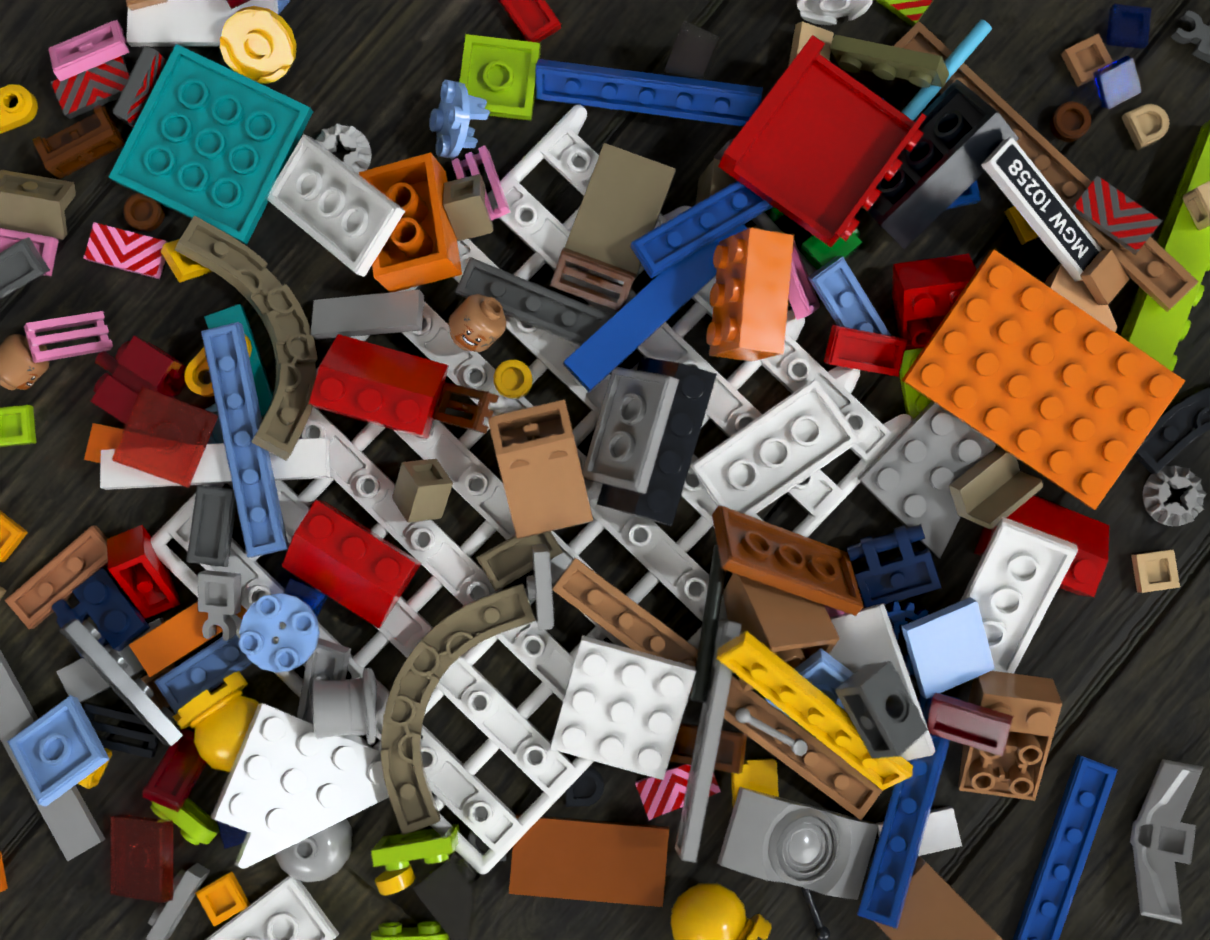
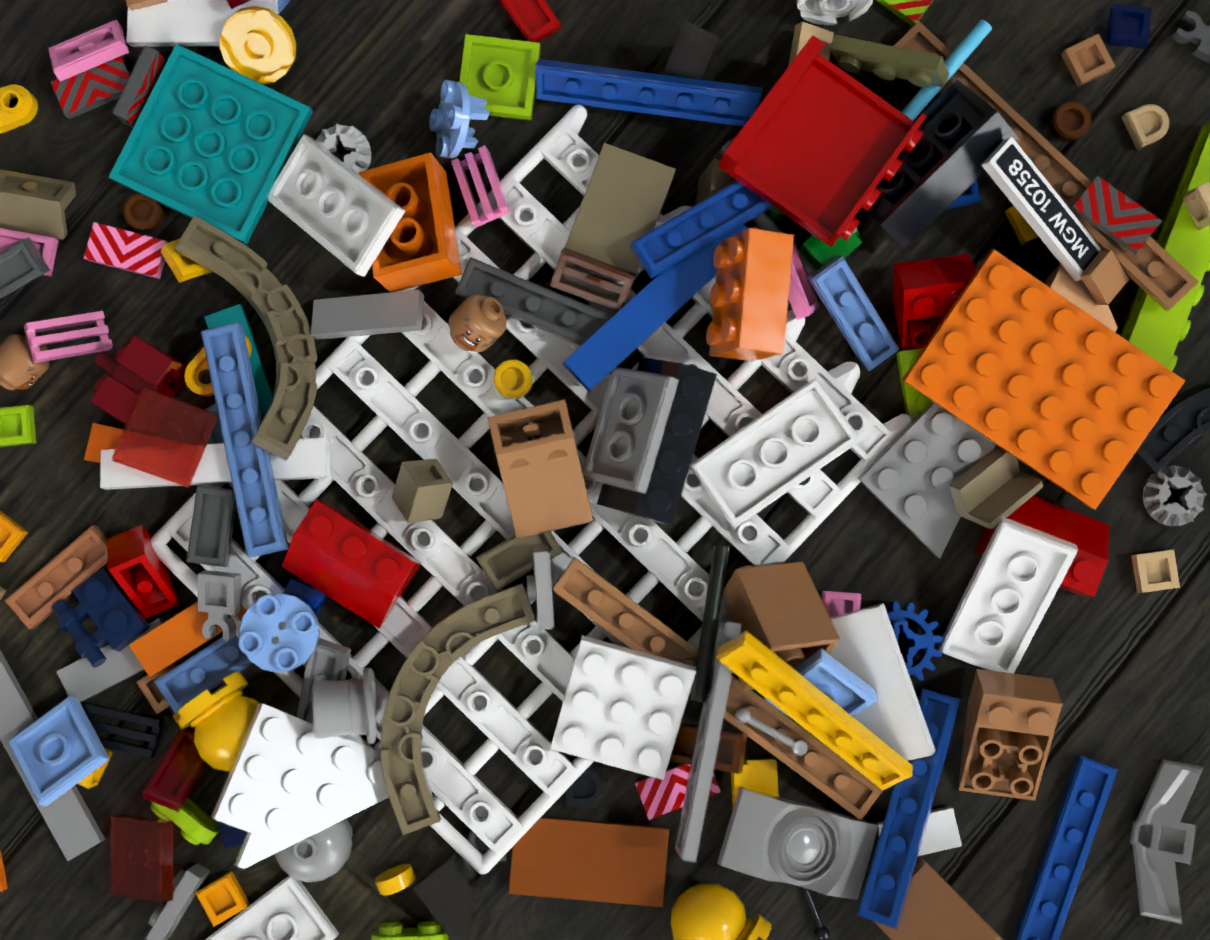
(80, 143): reddish brown hinge -> none
(111, 668): plate -> none
(379, 386): red slope -> none
(398, 849): lime plate -> none
(466, 207): dark tan panel -> none
(479, 411): reddish brown tile -> none
(786, 560): dark orange tile -> none
(865, 350): red tile -> none
(881, 710): dark grey brick -> none
(897, 577): dark blue plate -> none
(948, 647): light blue tile -> none
(969, 724): tile -> none
(1117, 82): clear blue tile -> none

